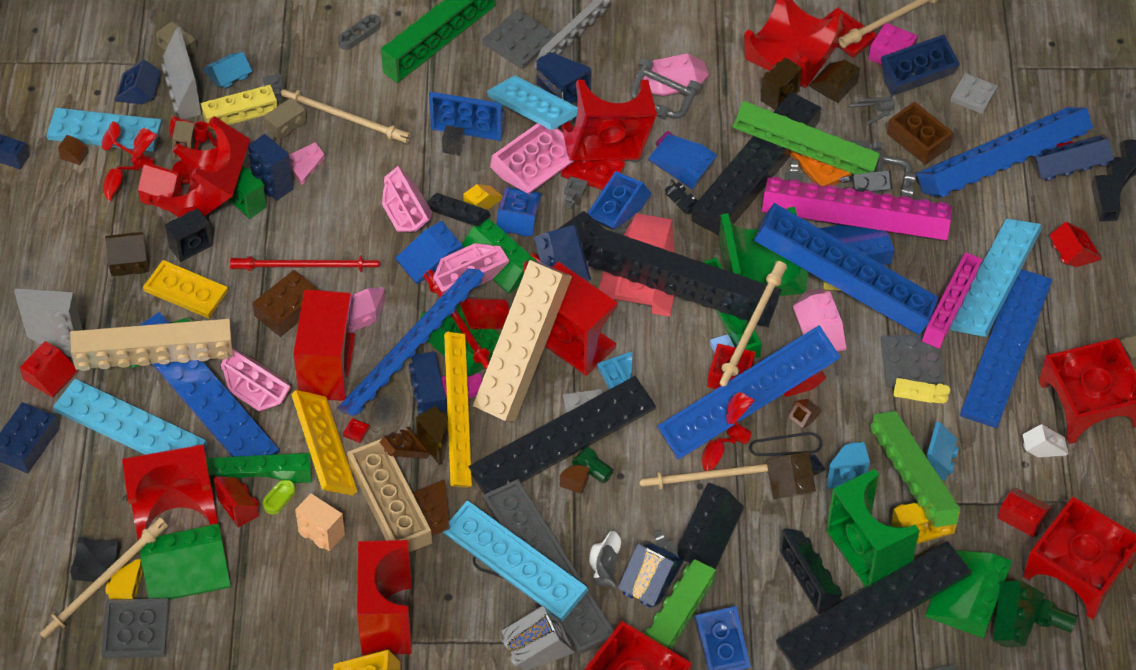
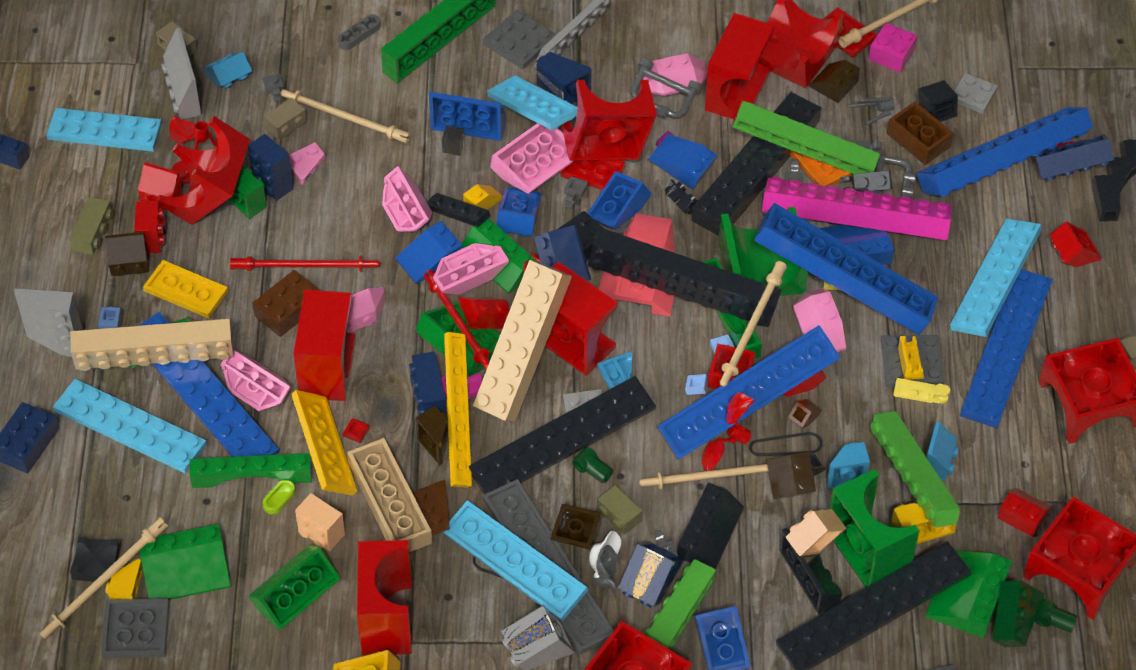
(48, 369): red slope -> none
(72, 150): reddish brown brick -> none
(91, 226): none -> olive brick
(110, 318): none -> medium blue brick
(138, 84): dark blue slope -> none
(141, 143): red plant -> none
(150, 221): none -> red brick
(167, 482): red piece -> none
(183, 135): dark tan brick -> none
(188, 235): black brick -> none
(236, 500): red slope -> none
(240, 106): light yellow brick -> none
(294, 586): none -> green slope
(404, 445): reddish brown wing -> none
(412, 339): blue plate -> none
(575, 478): reddish brown brick -> none
(576, 526): none -> dark brown slope
(619, 510): none -> olive brick
(696, 384): none -> light blue plate
(734, 66): none -> red piece
(779, 82): dark brown brick -> none
(815, 532): none -> light nougat piece
(910, 359): none -> yellow hinge
(919, 65): dark blue slope -> none
(939, 100): none -> black plate
(952, 300): dark pink brick -> none
(1044, 442): white slope -> none

